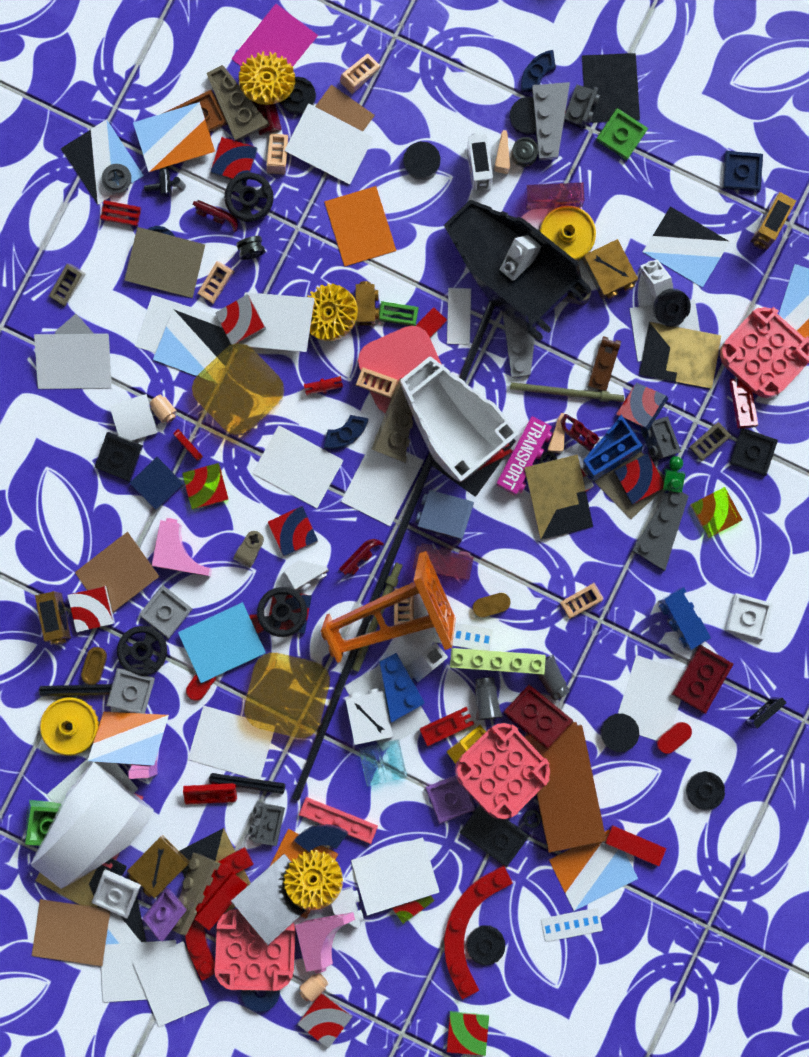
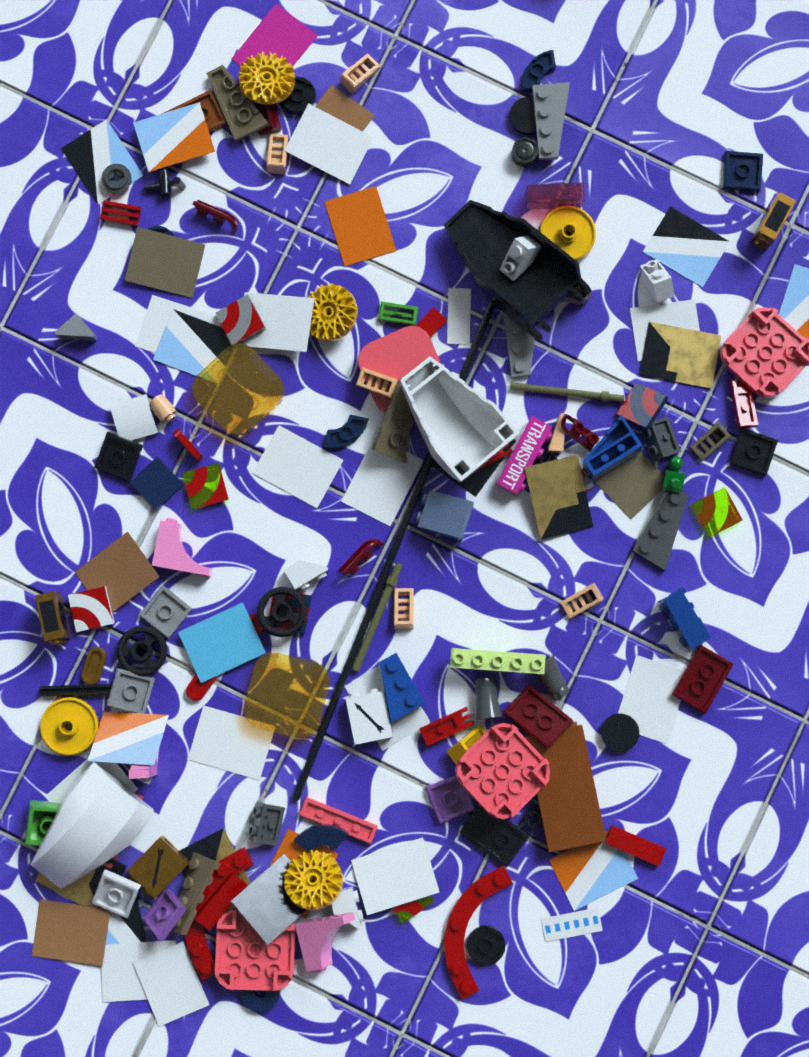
(61, 281): dark tan slope -> none
(72, 361): white sticker -> none
(209, 793): red hinge -> none
(225, 279): light nougat slope -> none
(233, 159): tile -> none
(248, 552): dark tan piece -> none
(248, 783): black axle -> none
(250, 248): pearl dark grey wheel -> none
(265, 191): black wheel -> none
(292, 531): tile -> none
(313, 987): light nougat brick -> none
(323, 385): red pin -> none
(325, 1020): tile -> none
(365, 299): pearl gold brick -> none
(383, 762): clear light blue slope -> none
(421, 160): black tile -> none
(426, 662): white slope -> none
(433, 596): orange piece -> none
(447, 563): clear pink brick -> none
(467, 1033): tile -> none
(470, 637): white sticker -> none
(479, 162): white brick -> none
(491, 604): pearl gold tile -> none
(502, 162): light nougat slope -> none
(581, 105): dark grey bracket -> none
(604, 364): reddish brown plate -> none
(610, 269): pearl gold brick -> none
(616, 83): black sticker -> none
(621, 134): bright green tile -> none
(639, 478): tile -> none
(671, 307): black tile -> none
(674, 737): red tile -> none
(705, 790): black tile -> none
(749, 616): white tile -> none
(765, 712): black tile -> none

